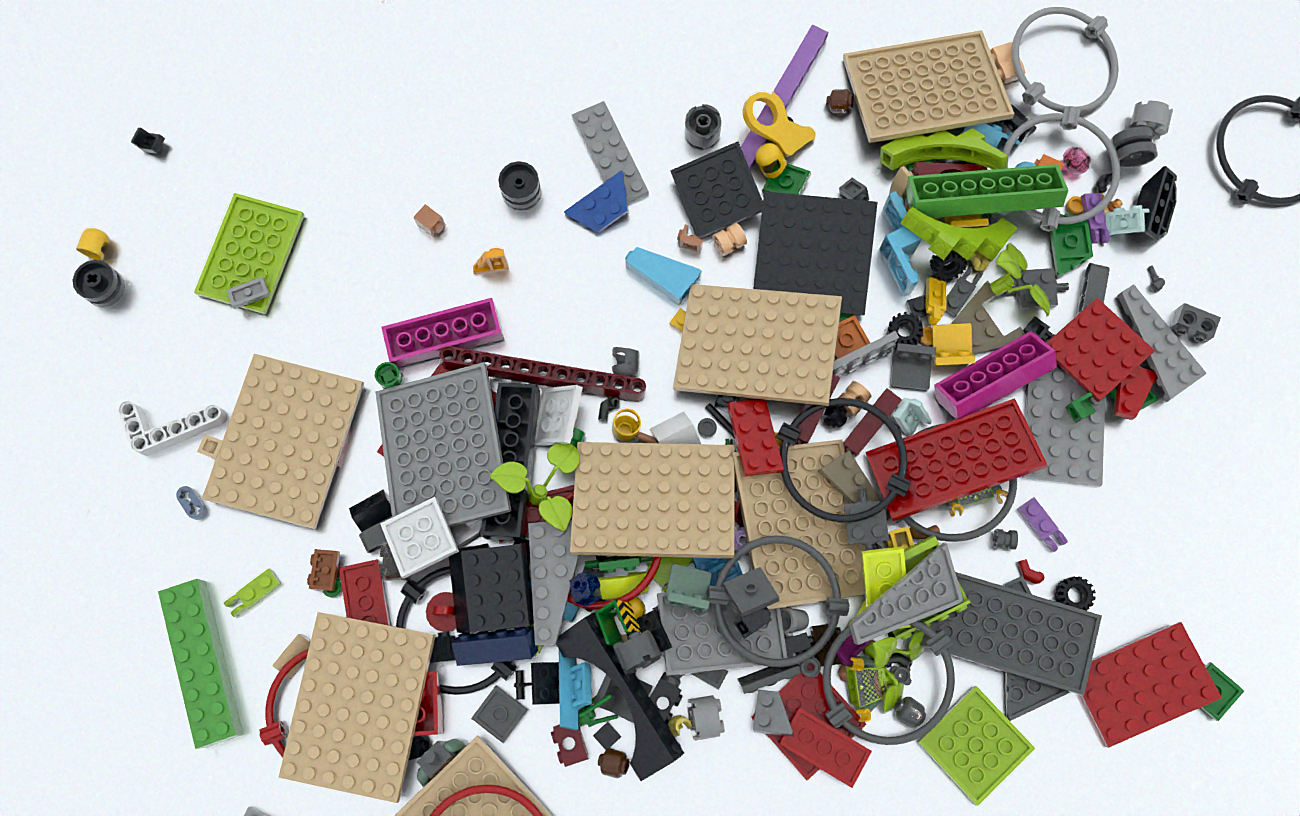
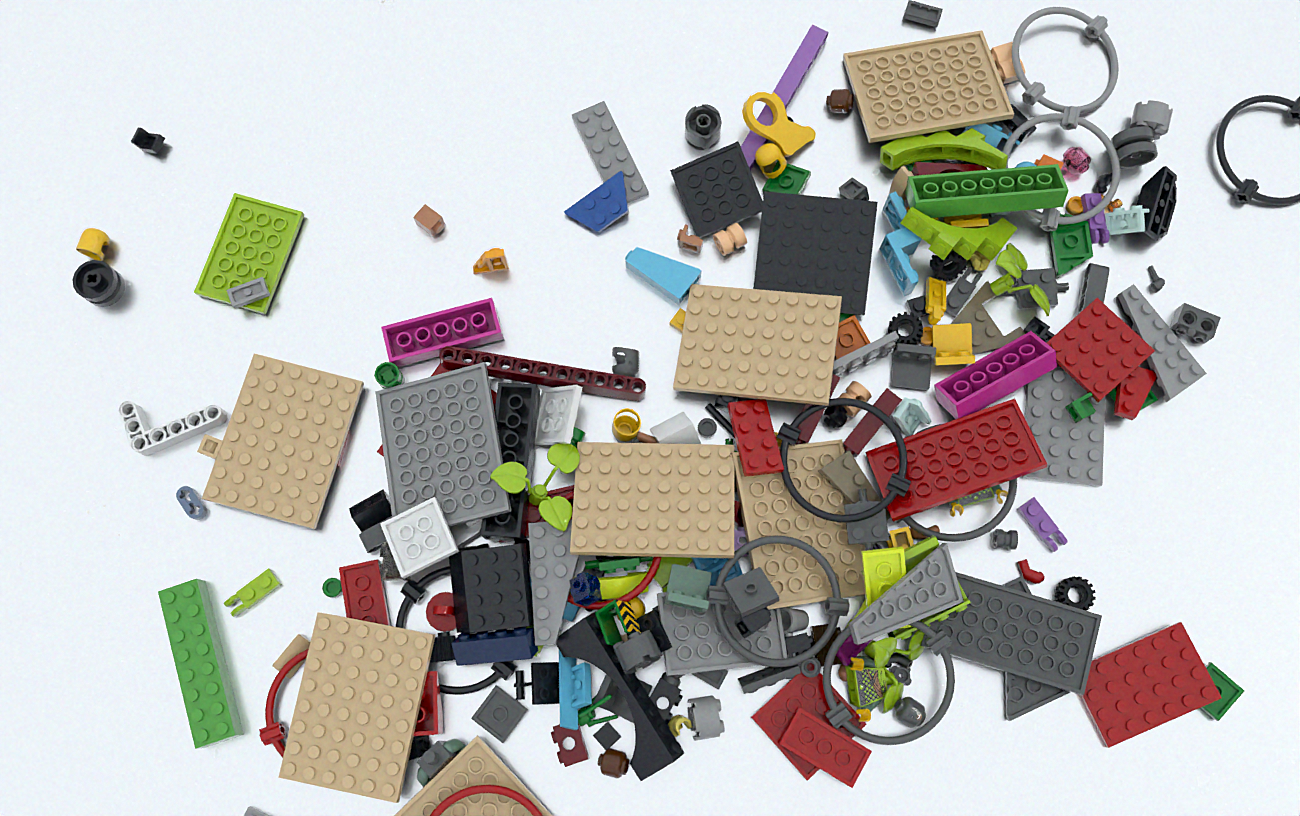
(323, 570): dark orange bracket -> none
(519, 185): black wheel -> none
(606, 406): pearl dark grey arm -> none
(771, 715): flat silver wing -> none
(922, 13): none -> dark grey plate
(976, 745): lime plate -> none

